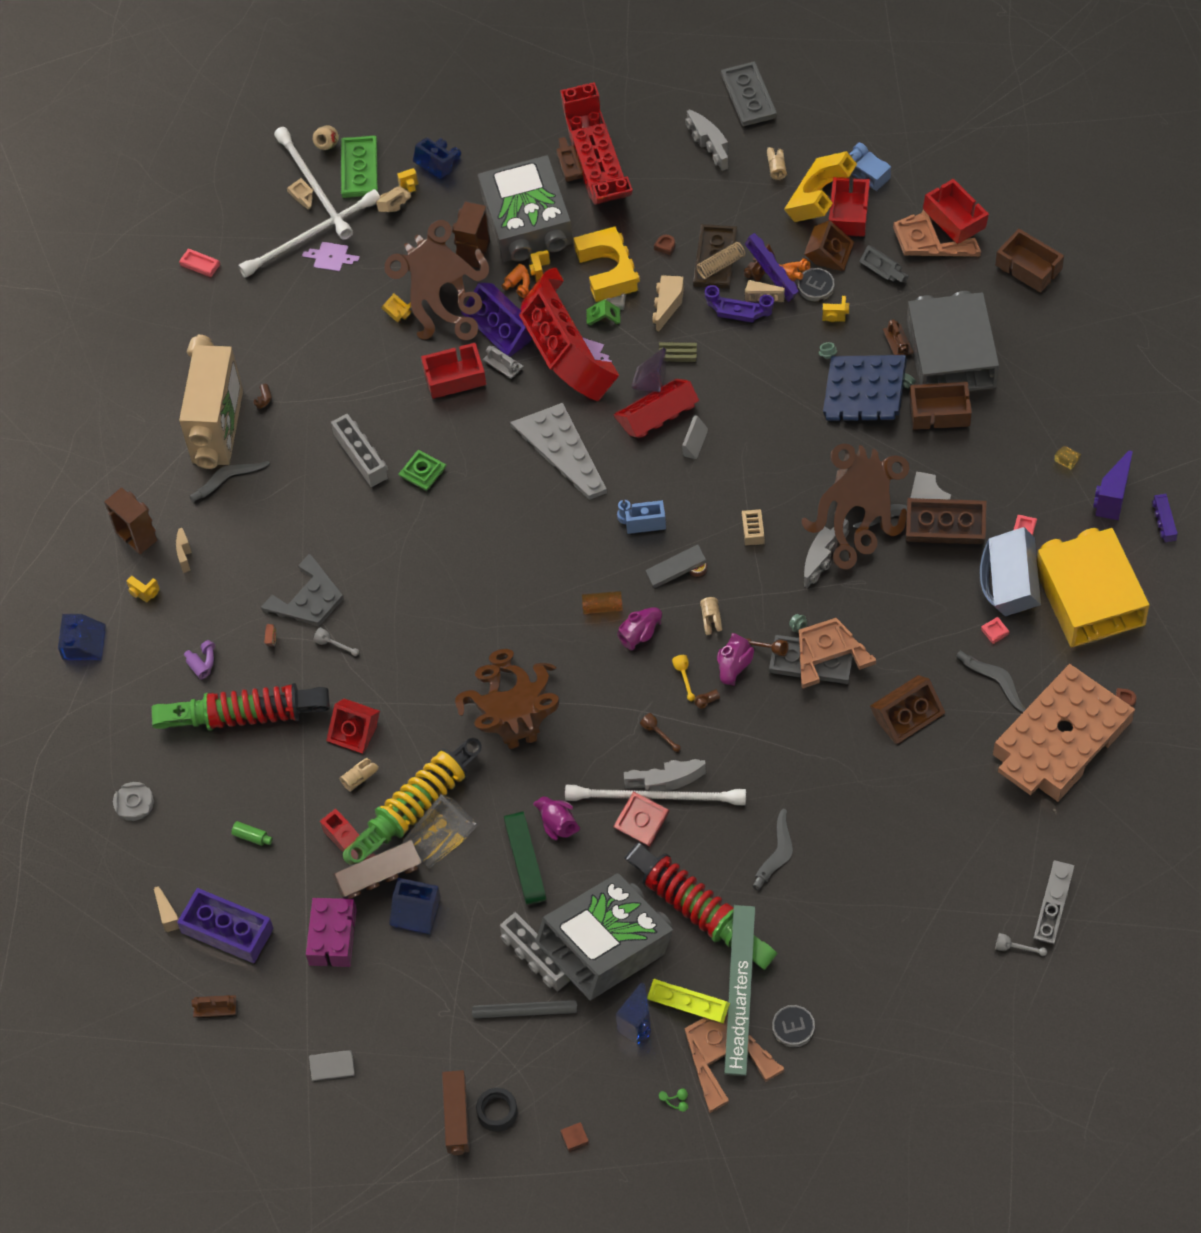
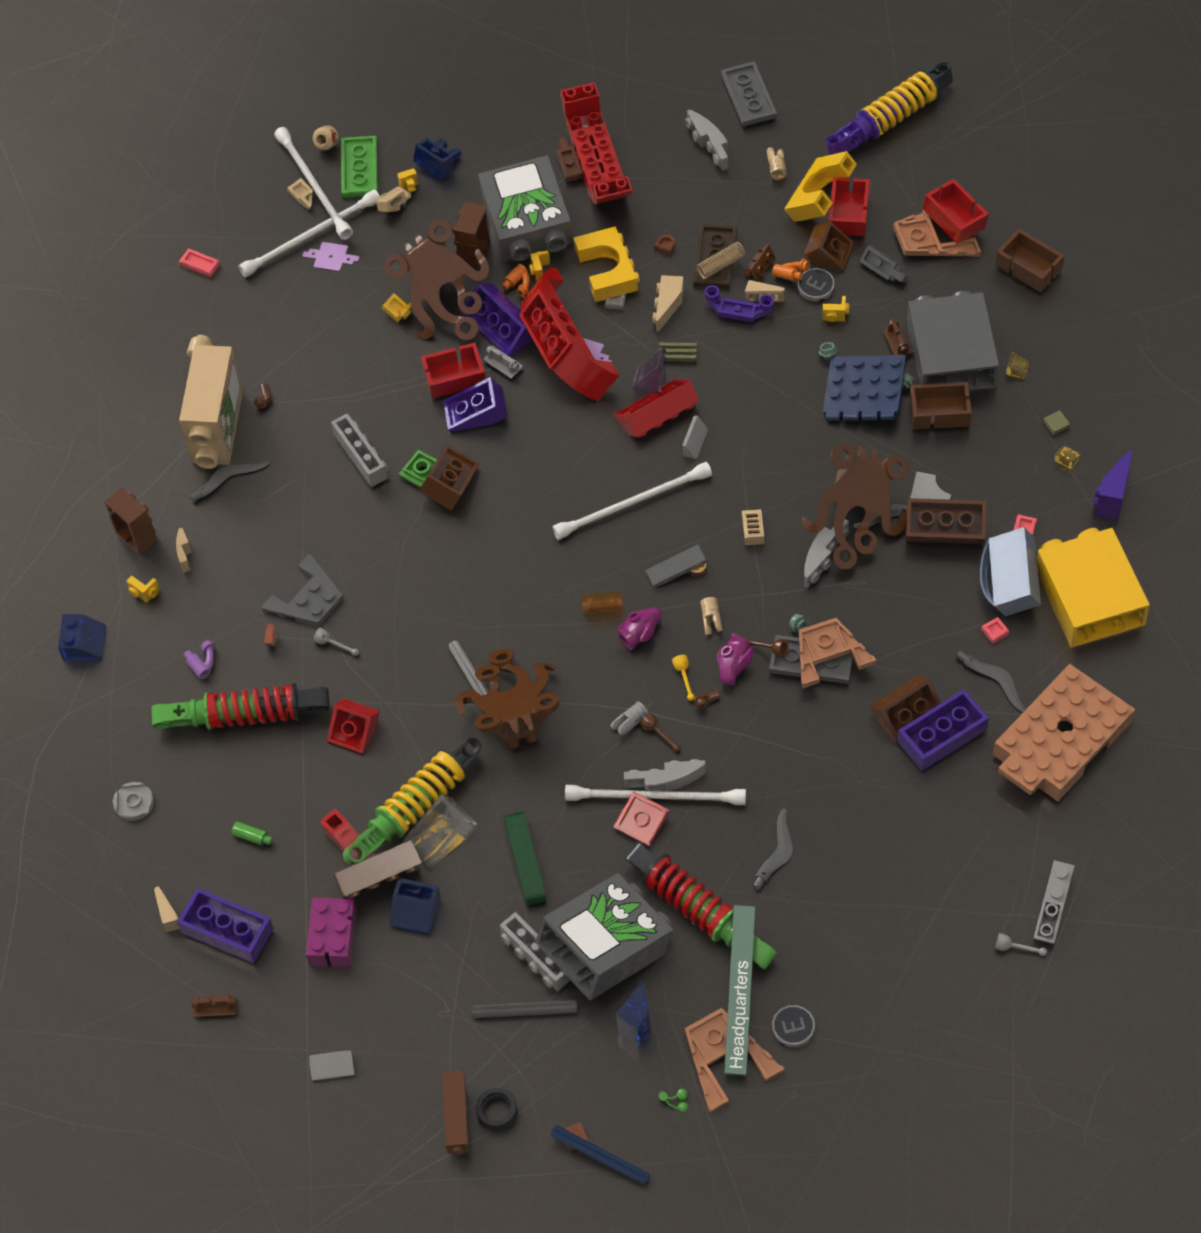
(358, 774): tan hinge -> none
(449, 477): none -> reddish brown slope
(467, 667): none -> light grey axle
(476, 406): none -> dark purple slope
(557, 817): magenta animal -> none
(560, 444): light grey wing -> none
(600, 1154): none -> dark blue axle
(602, 310): bright green bracket -> none
(630, 718): none -> light grey hinge
(642, 516): medium blue hinge -> none
(688, 1001): neon yellow plate -> none
(700, 472): none -> white hose
(770, 266): dark purple plate -> none
(870, 167): medium blue hinge -> none
(891, 108): none -> piece
(943, 729): none -> dark purple brick
(1017, 366): none -> clear yellow slope
(1056, 422): none -> olive tile
(1127, 696): copper tile -> none
(1165, 518): dark purple piece -> none

